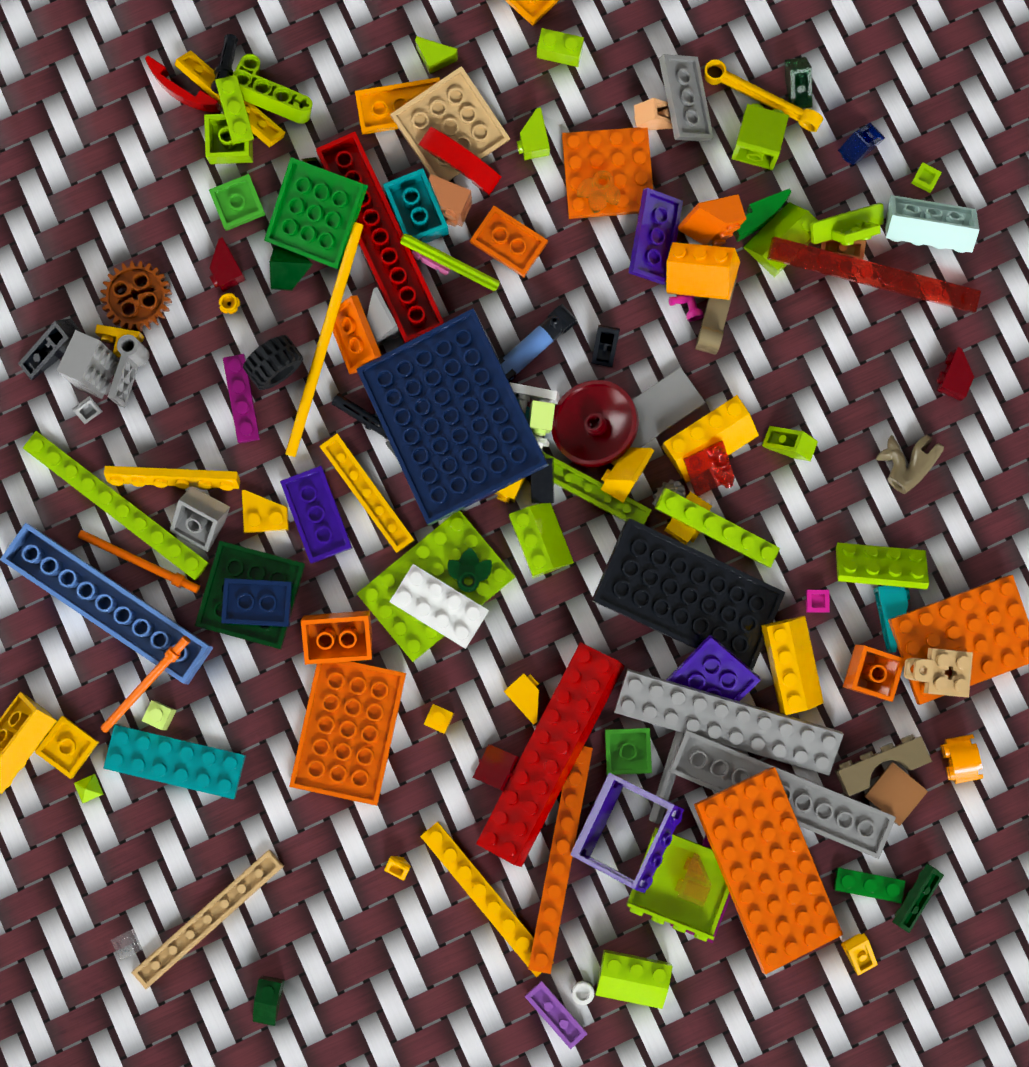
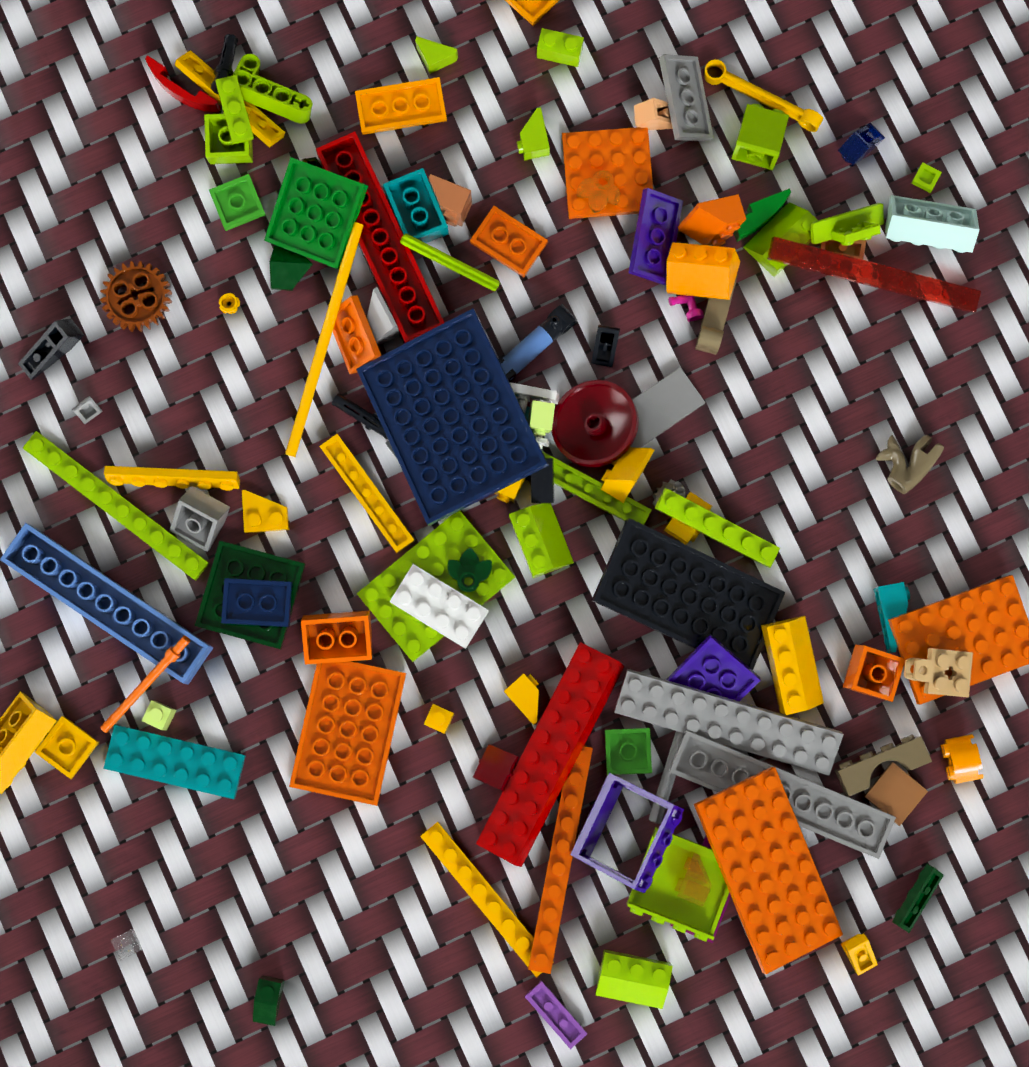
(88, 364): light grey brick -> none
(88, 788): lime slope -> none
(109, 334): yellow slope -> none
(132, 356): light grey piece -> none
(176, 579): orange bar -> none
(207, 919): tan tile -> none
(224, 268): dark red slope -> none
(241, 399): magenta plate -> none
(272, 362): black tyre -> none
(316, 514): dark purple plate -> none
(398, 867): yellow slope -> none
(442, 269): bright pink axle -> none
(456, 111): tan plate -> none
(460, 159): red slope -> none
(582, 992): white tile -> none
(709, 469): clear red hinge -> none
(727, 423): yellow slope -> none
(790, 443): lime slope -> none
(799, 82): clear green slope -> none
(817, 601): dark pink plate -> none
(869, 885): green plate -> none
(882, 565): lime plate -> none
(957, 376): dark red slope -> none

